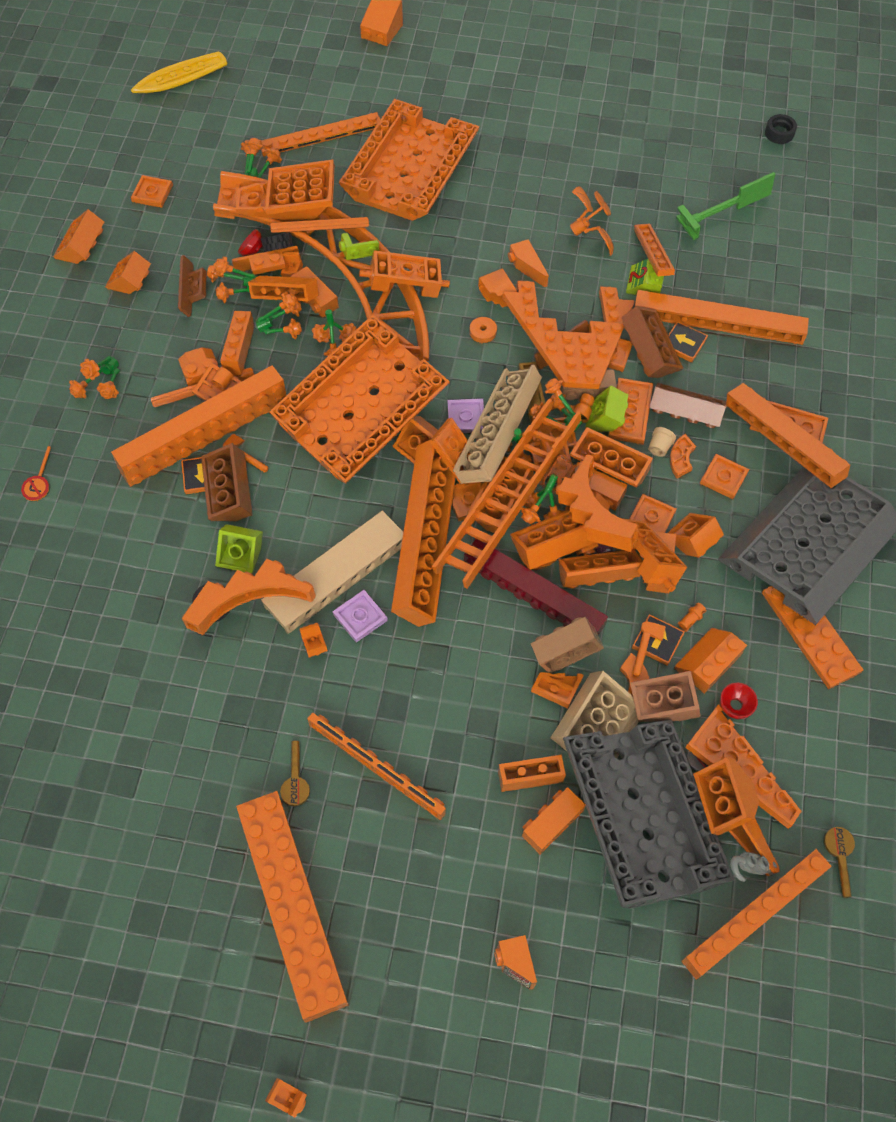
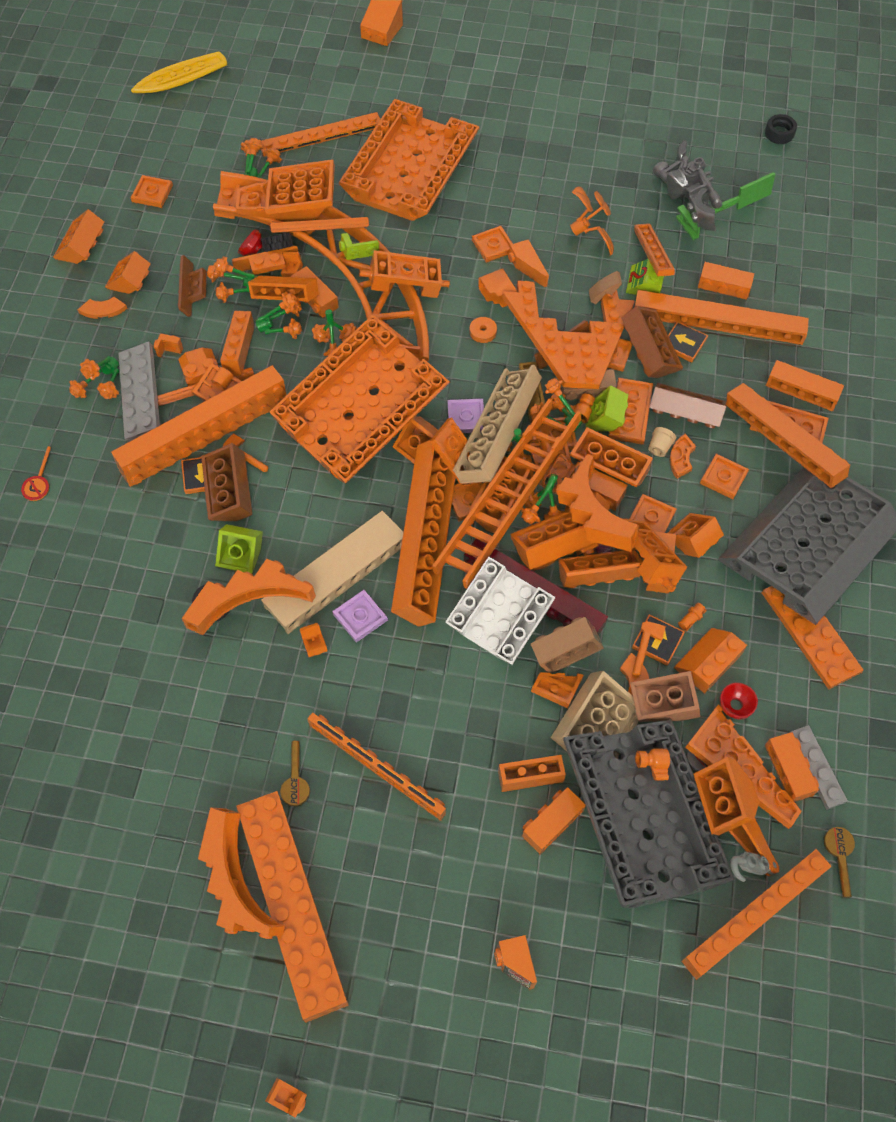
(96, 309): none -> orange tile
(138, 391): none -> light grey plate
(168, 343): none -> orange bracket
(227, 883): none -> orange arch
(492, 243): none -> orange tile
(499, 611): none -> white slope
(606, 285): none -> medium nougat slope
(657, 759): none -> orange piece
(691, 182): none -> flat silver piece
(726, 280): none -> orange brick
(792, 766): none -> orange brick
(804, 385): none -> orange brick
(829, 788): none -> light grey plate

